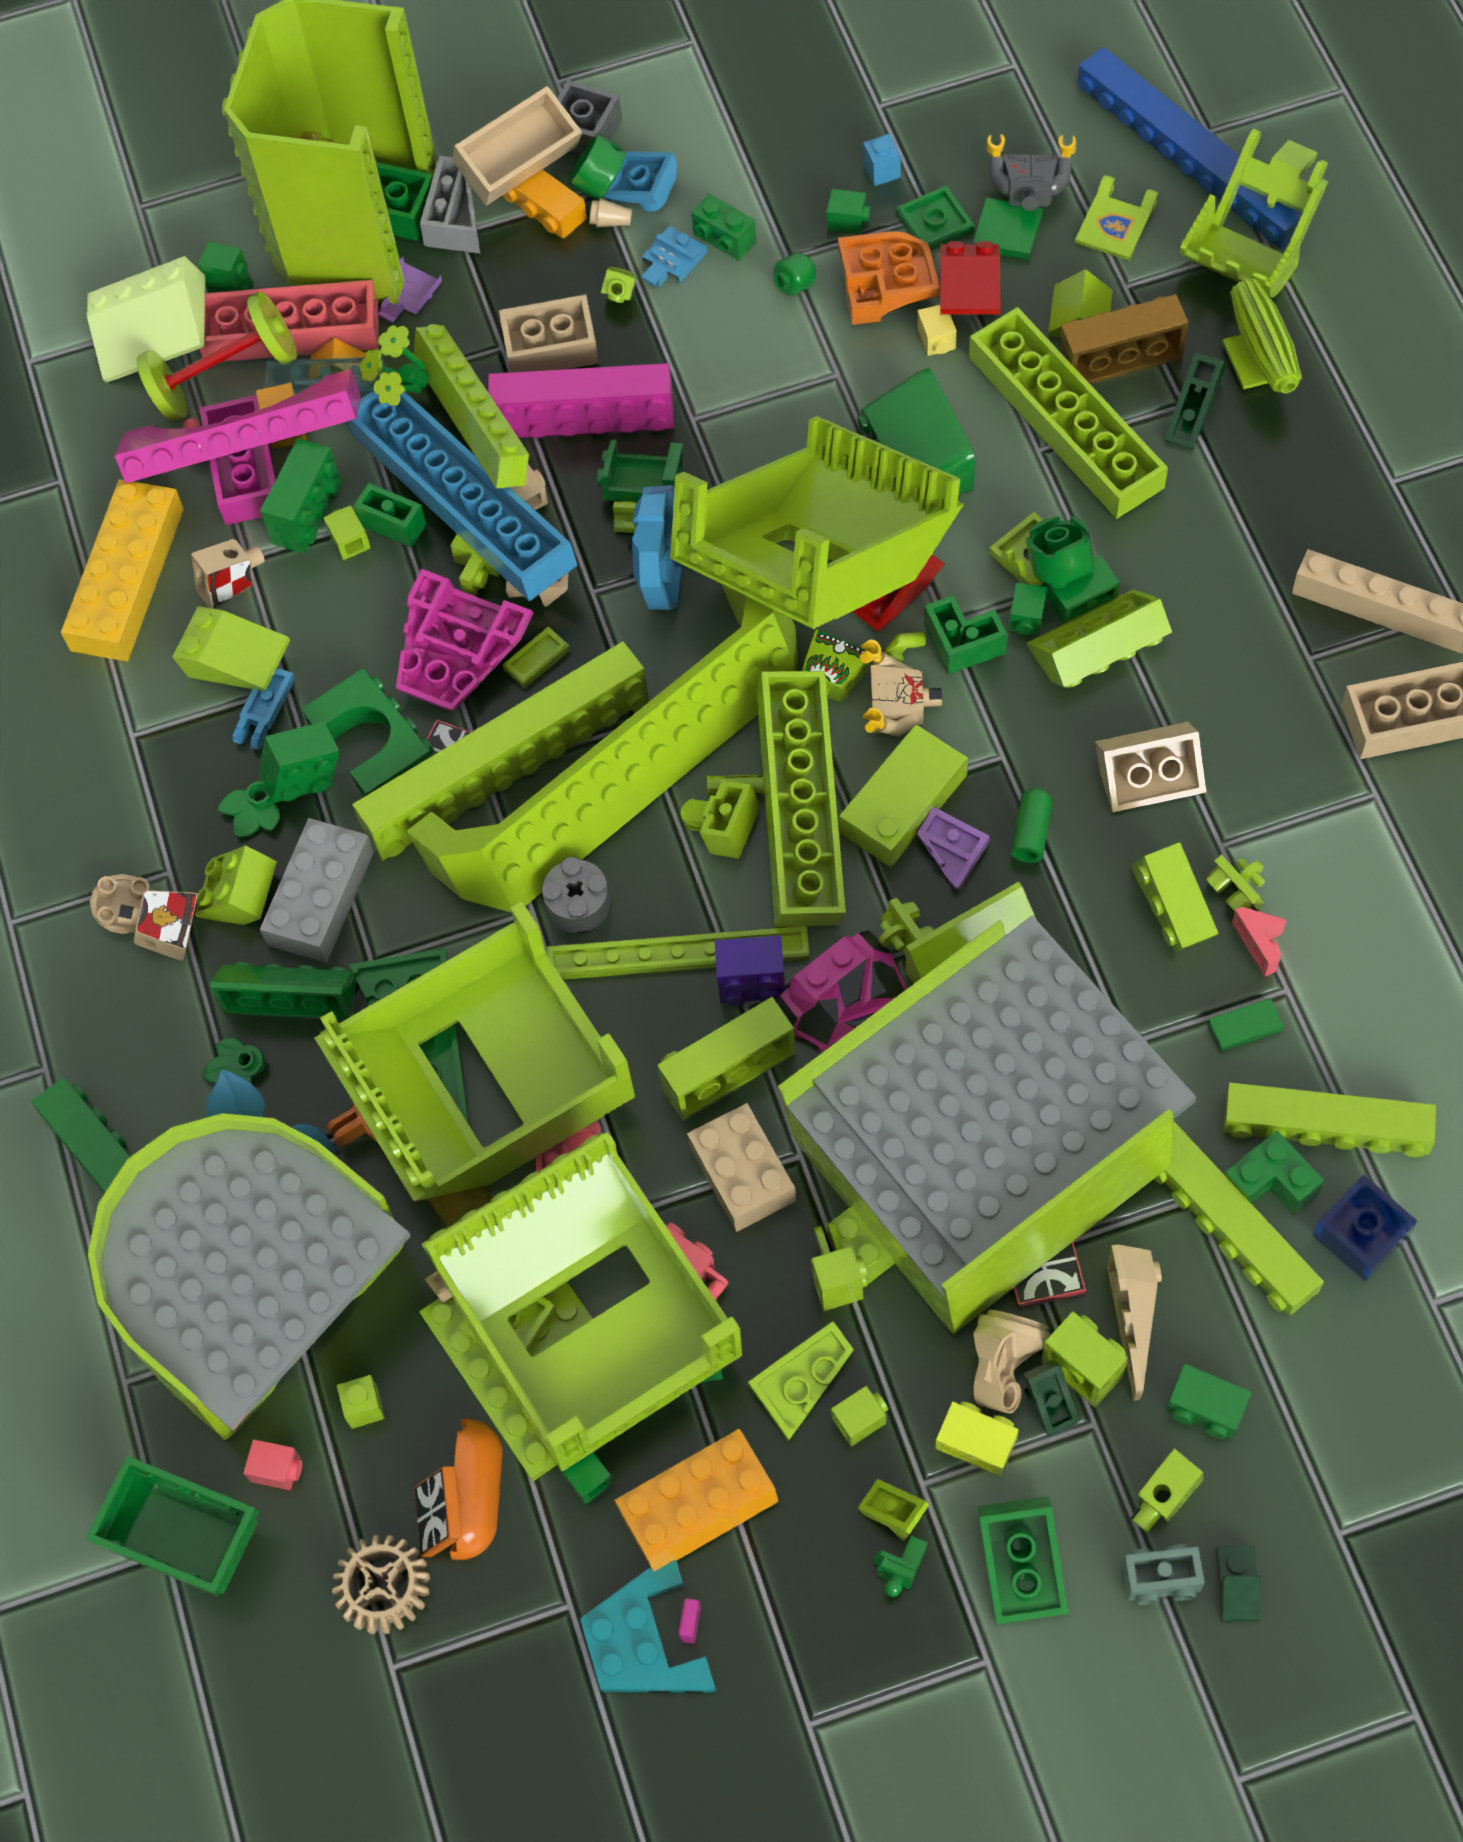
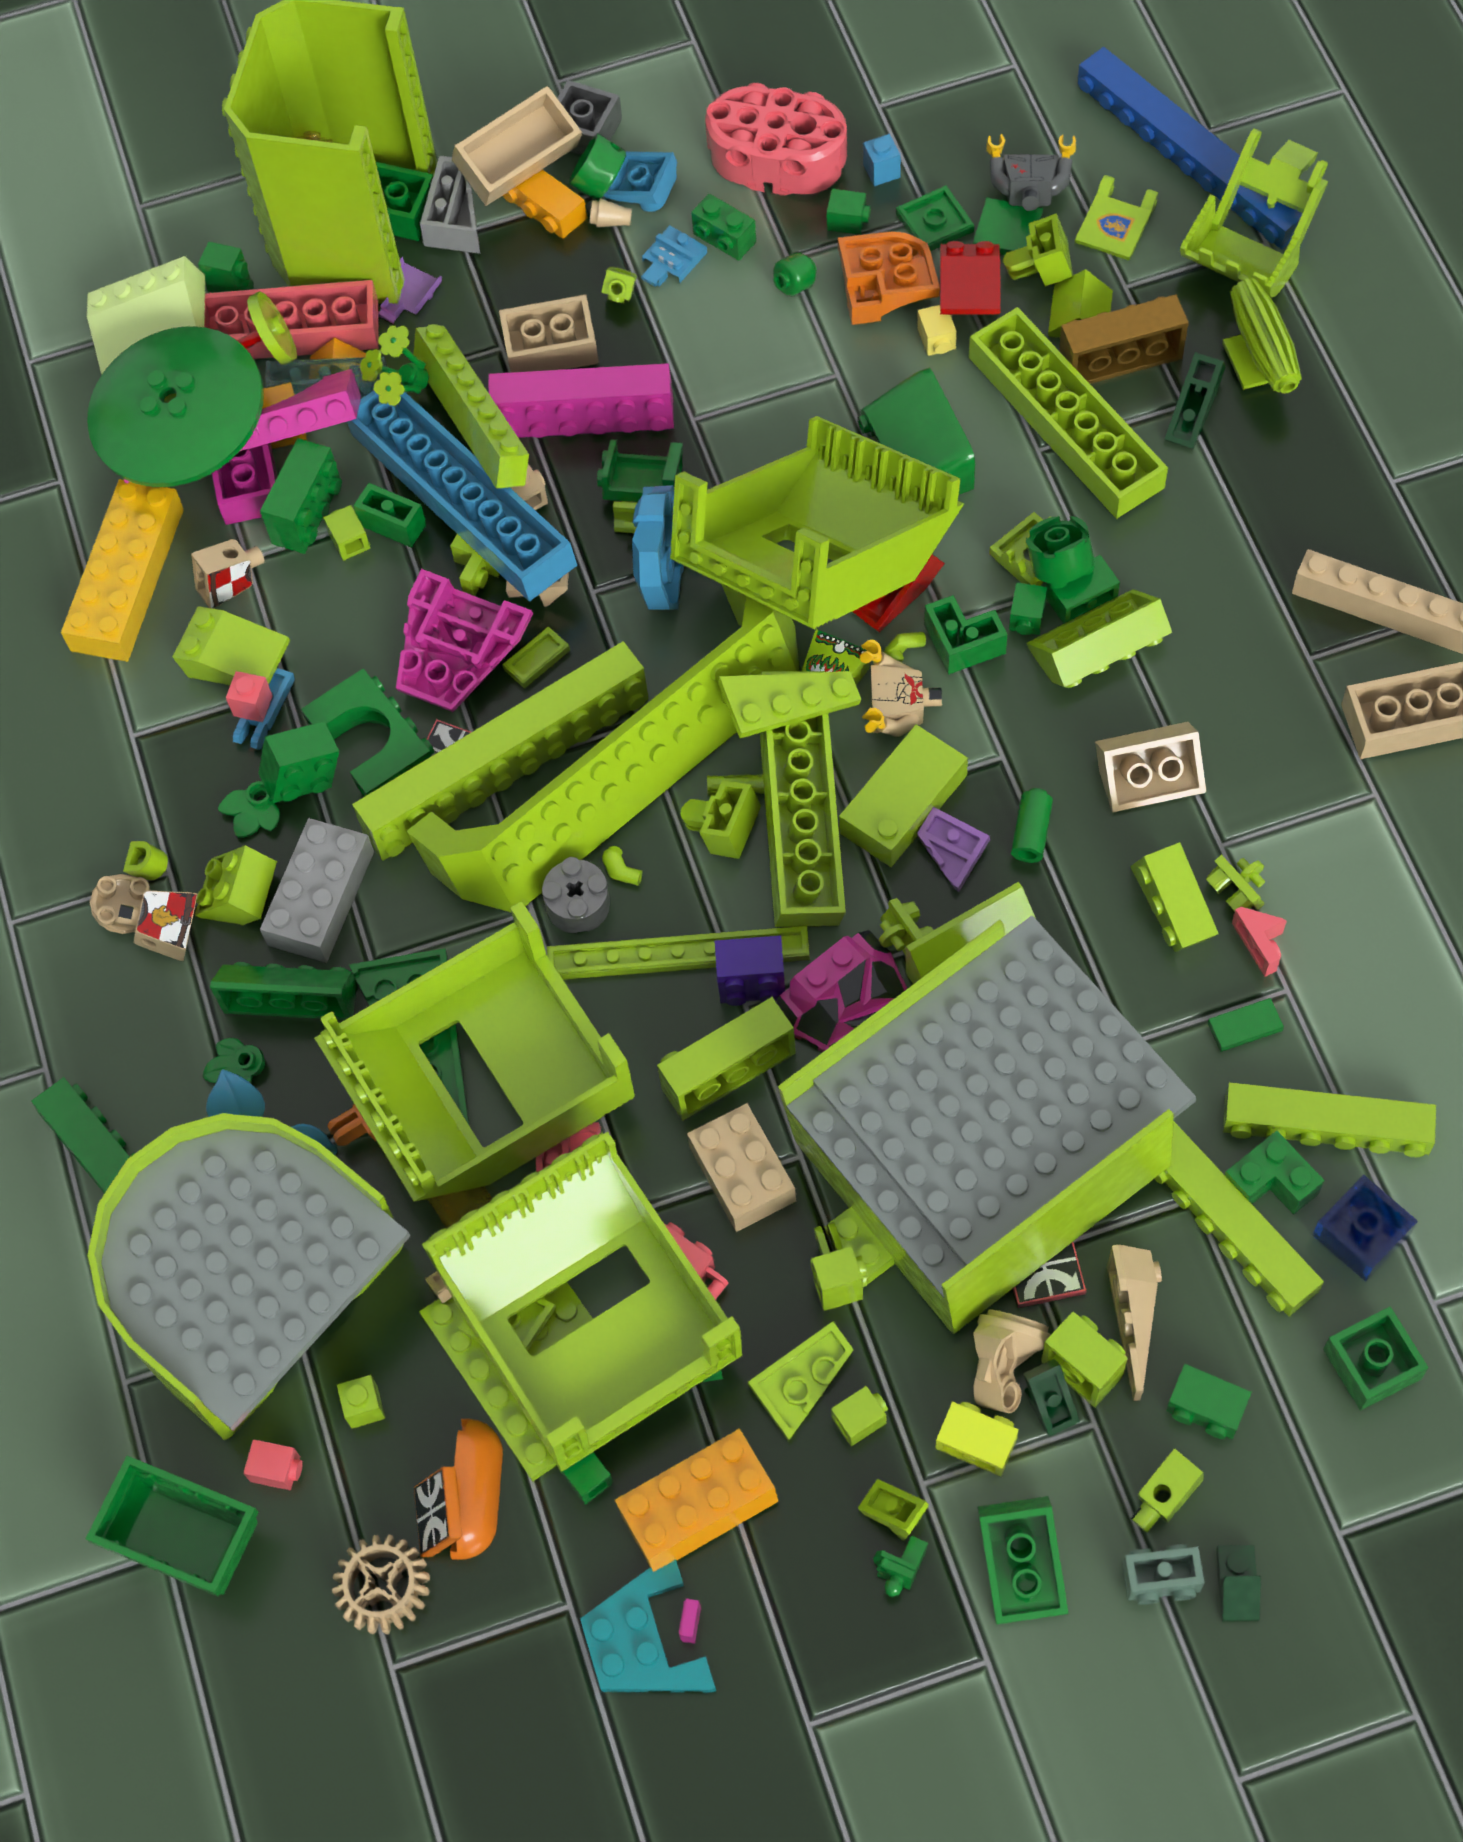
(145, 861): none -> lime plate
(194, 432): none -> green dish
(249, 696): none -> coral brick
(617, 868): none -> lime arm
(776, 139): none -> coral piece
(778, 700): none -> lime wing
(1045, 253): none -> lime brick
(1375, 1358): none -> green brick

